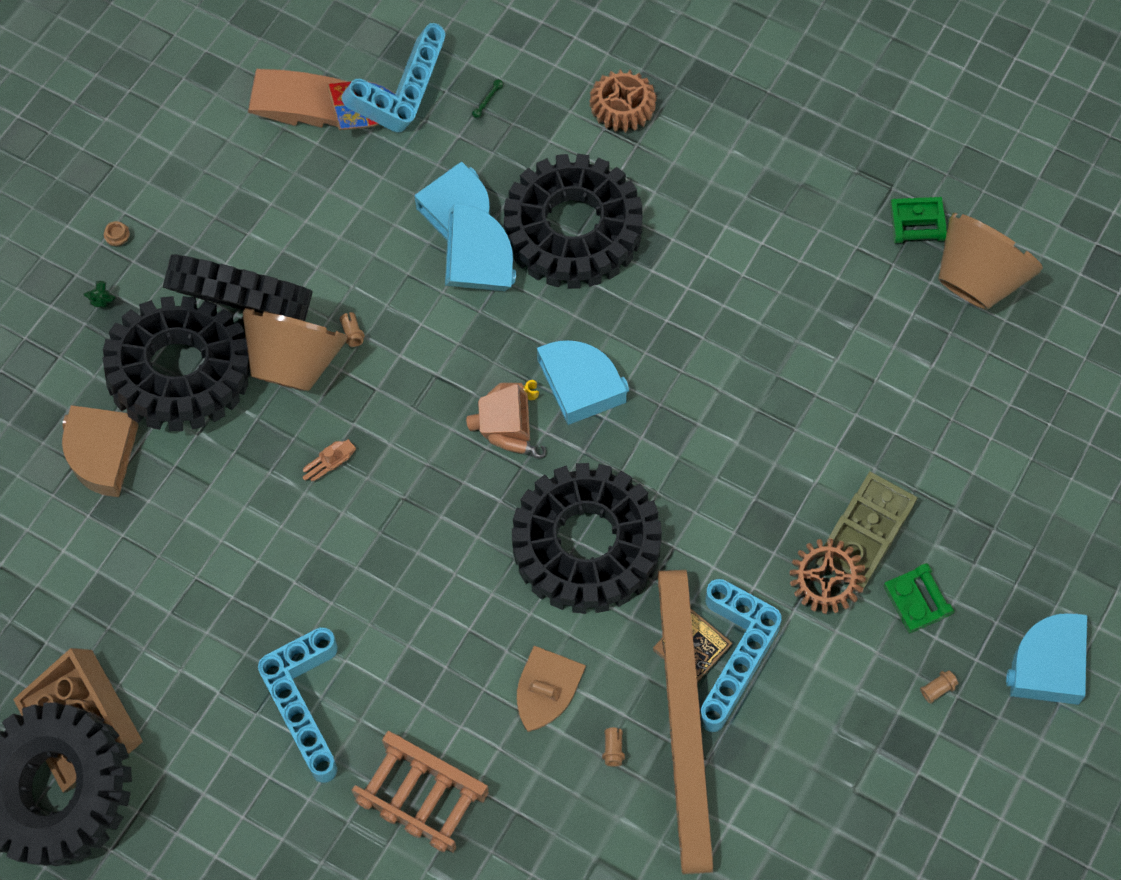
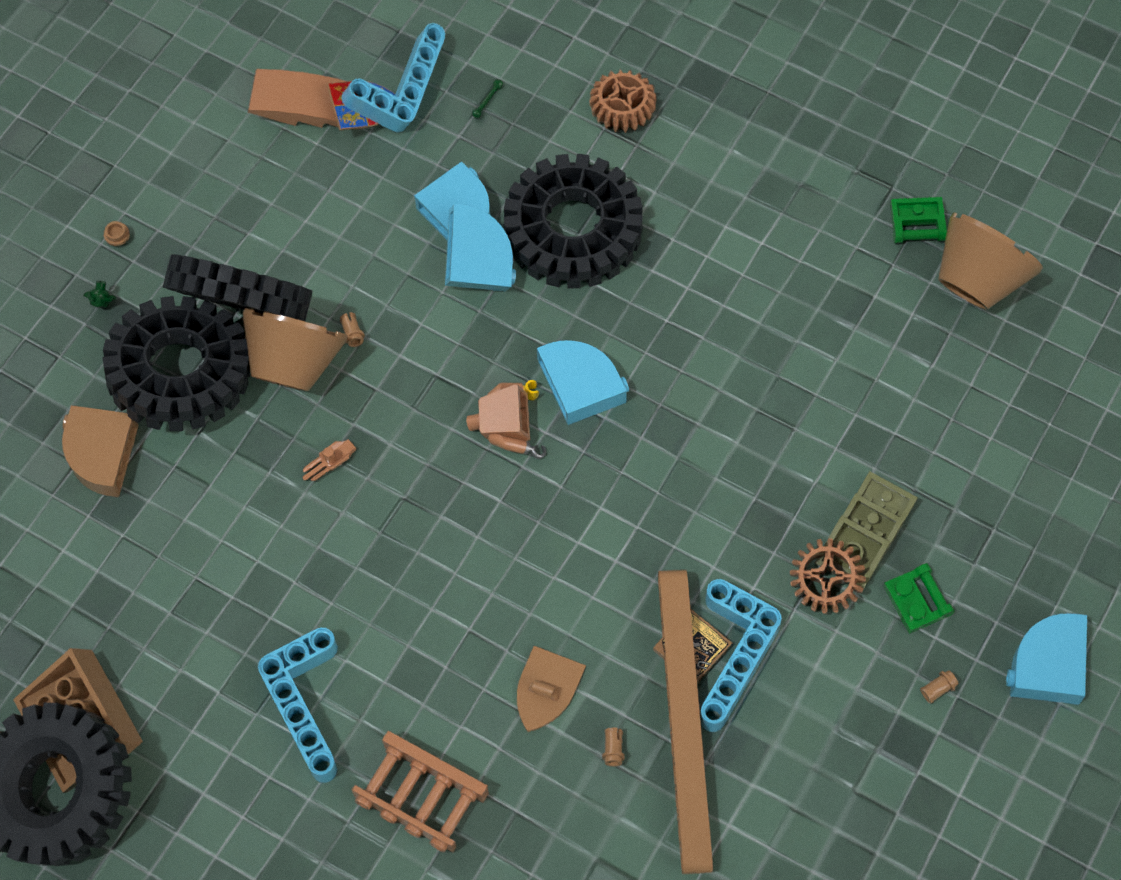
(593, 580): black tyre -> none

